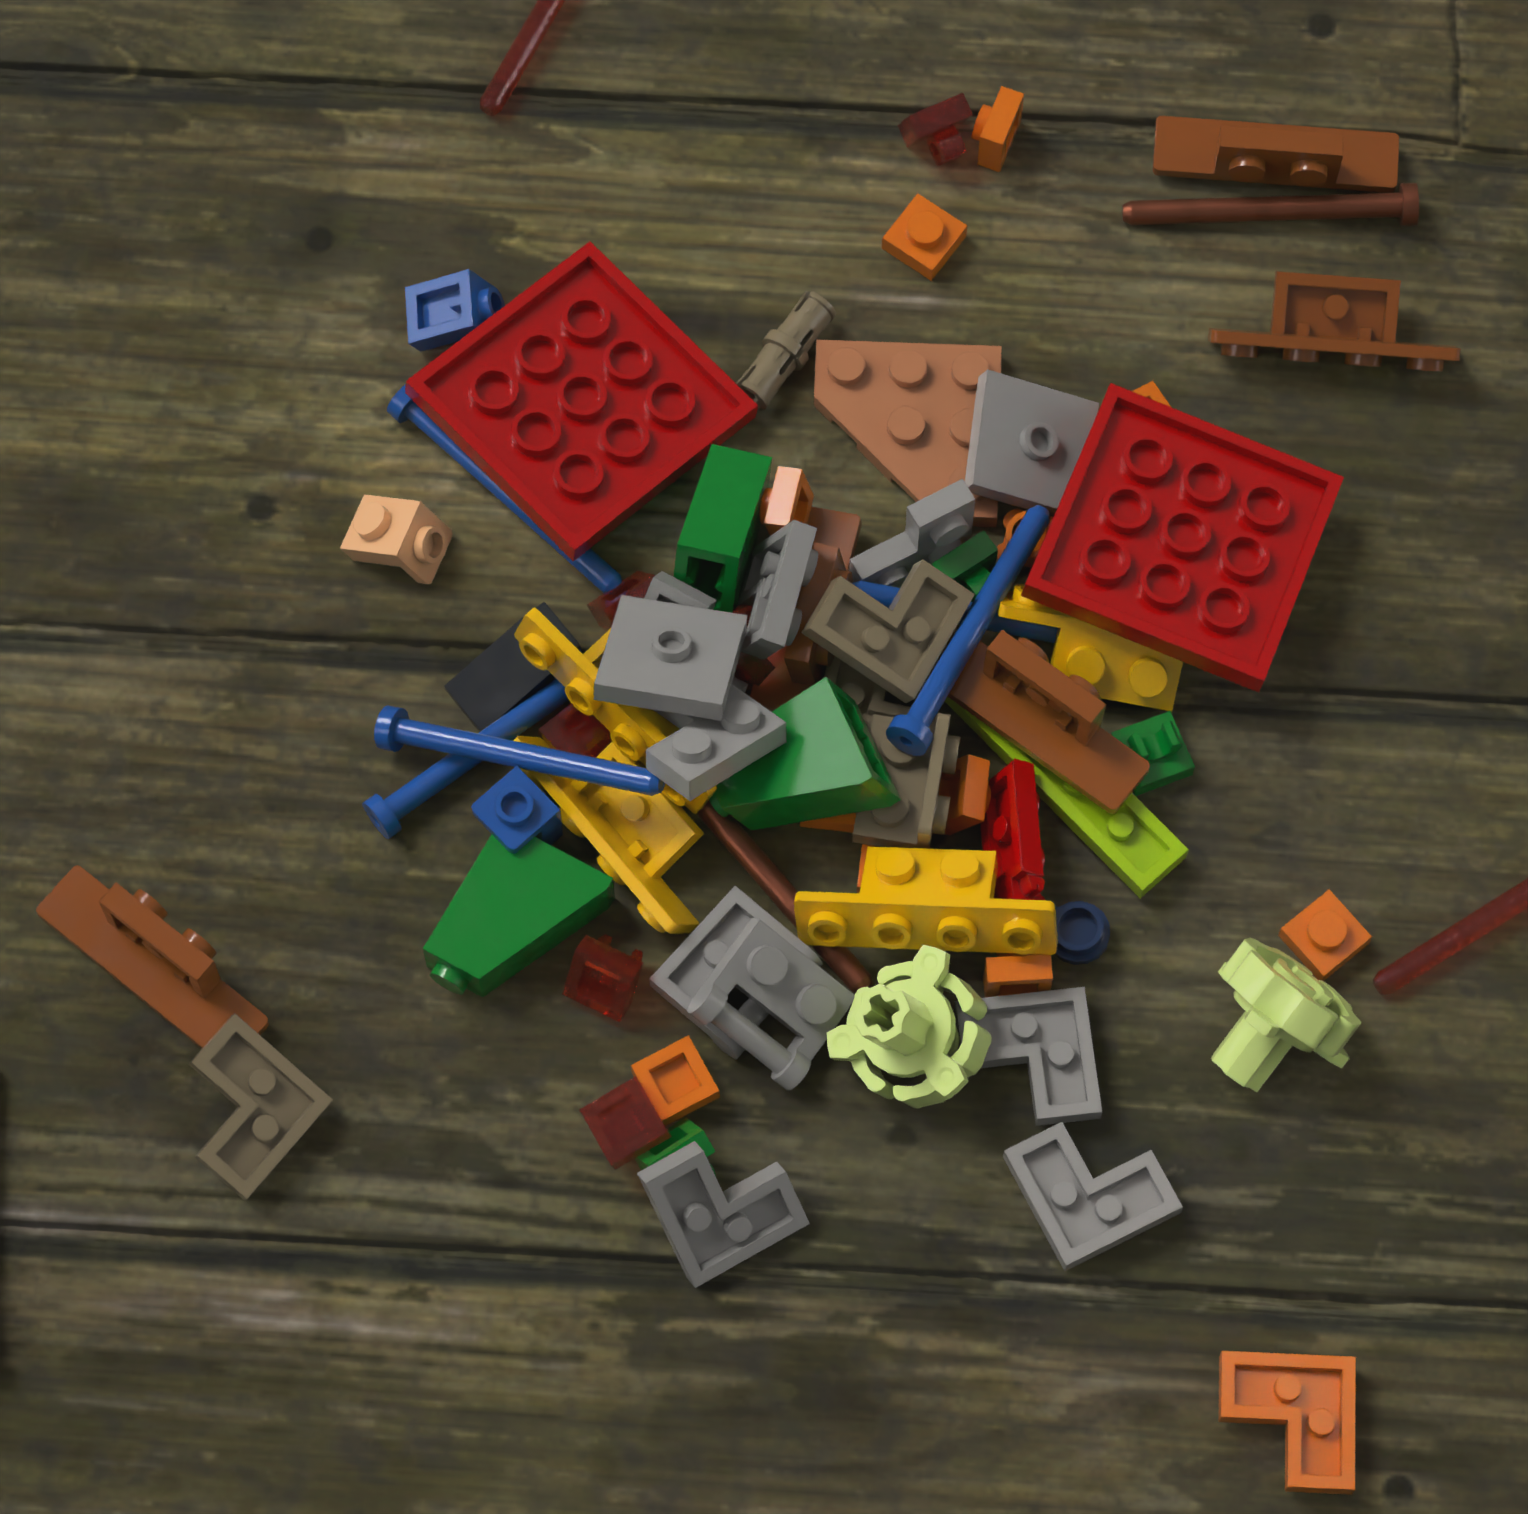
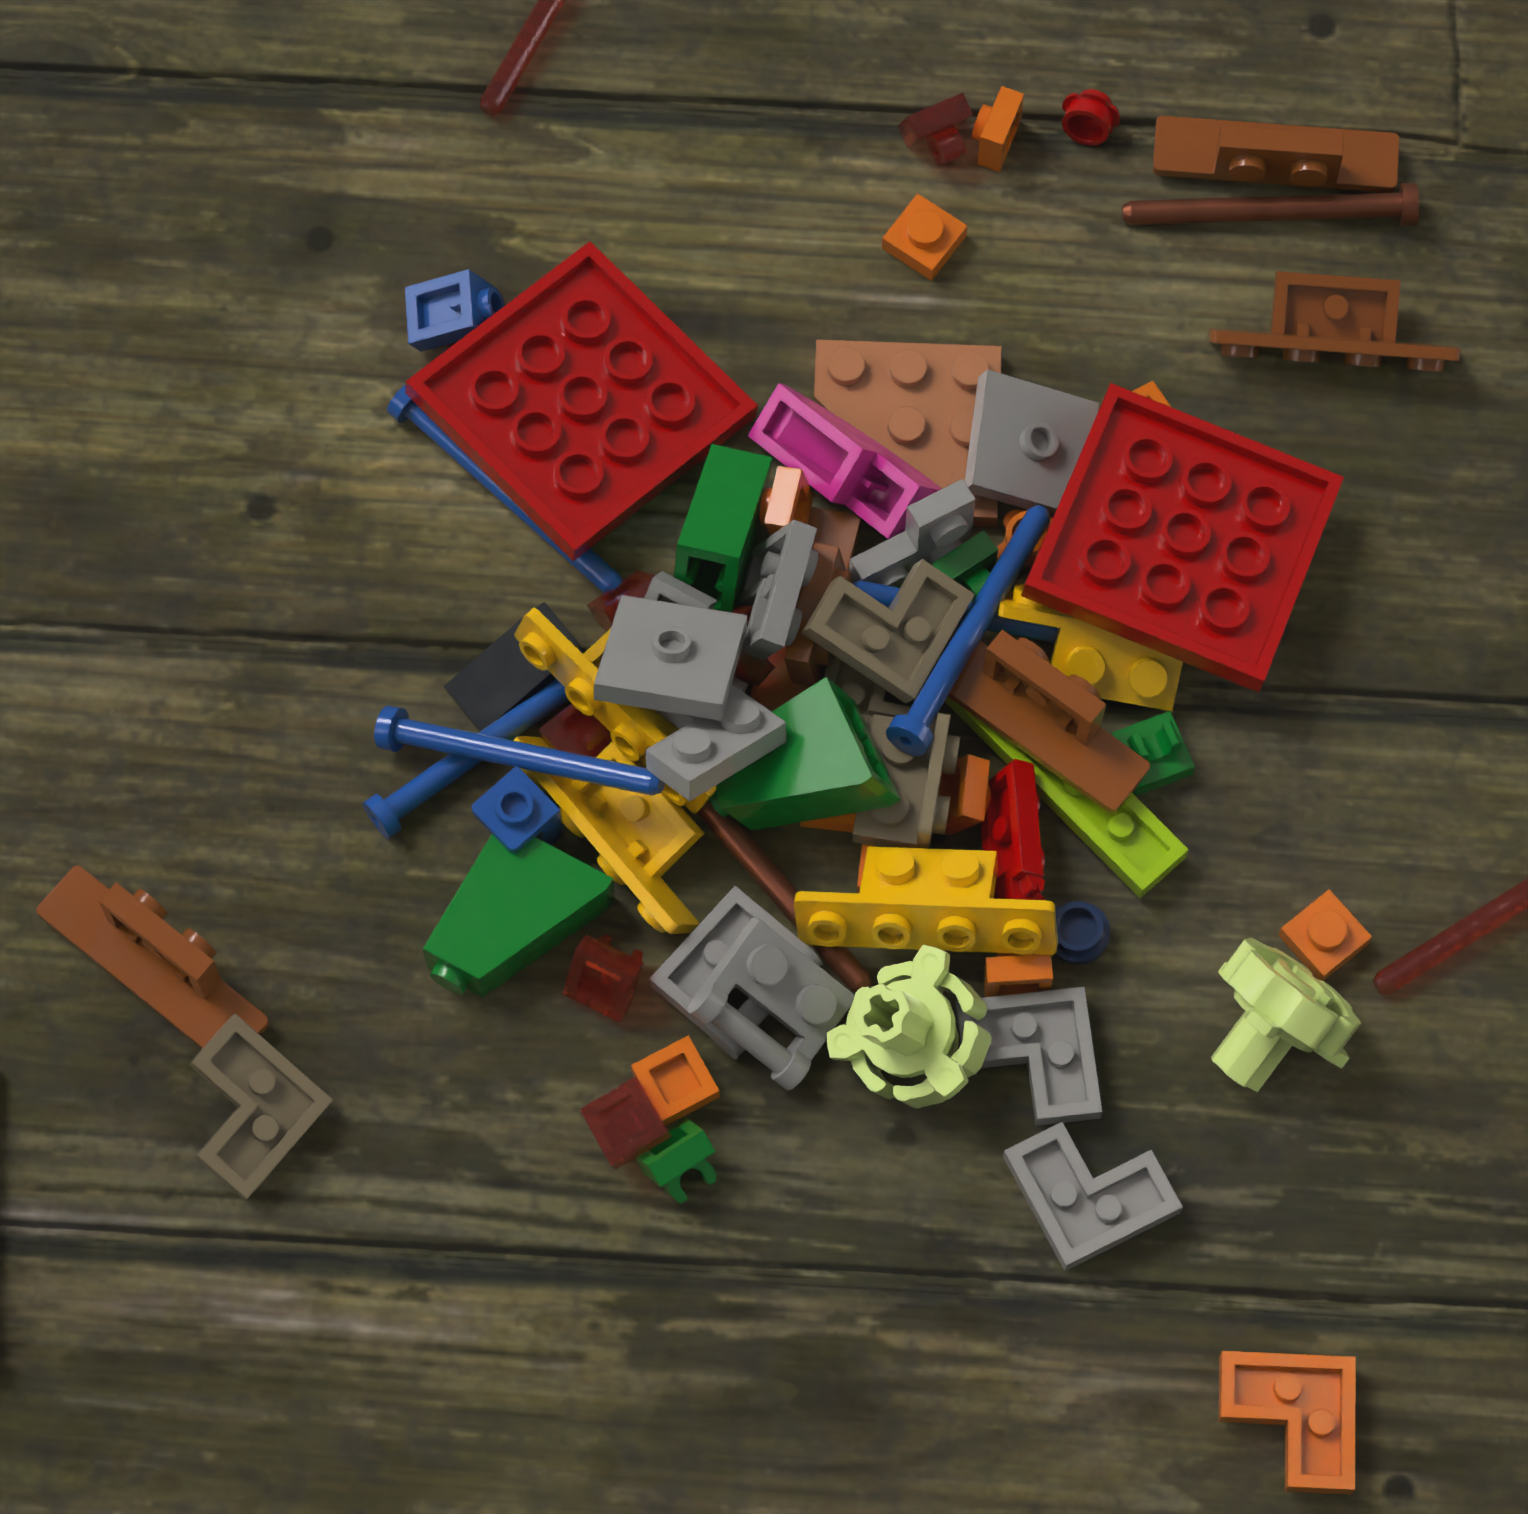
(398, 535): light nougat bracket -> none
(714, 1226): light grey plate -> none
(786, 348): dark tan pin -> none
(840, 460): none -> dark pink slope
(1089, 117): none -> red plate

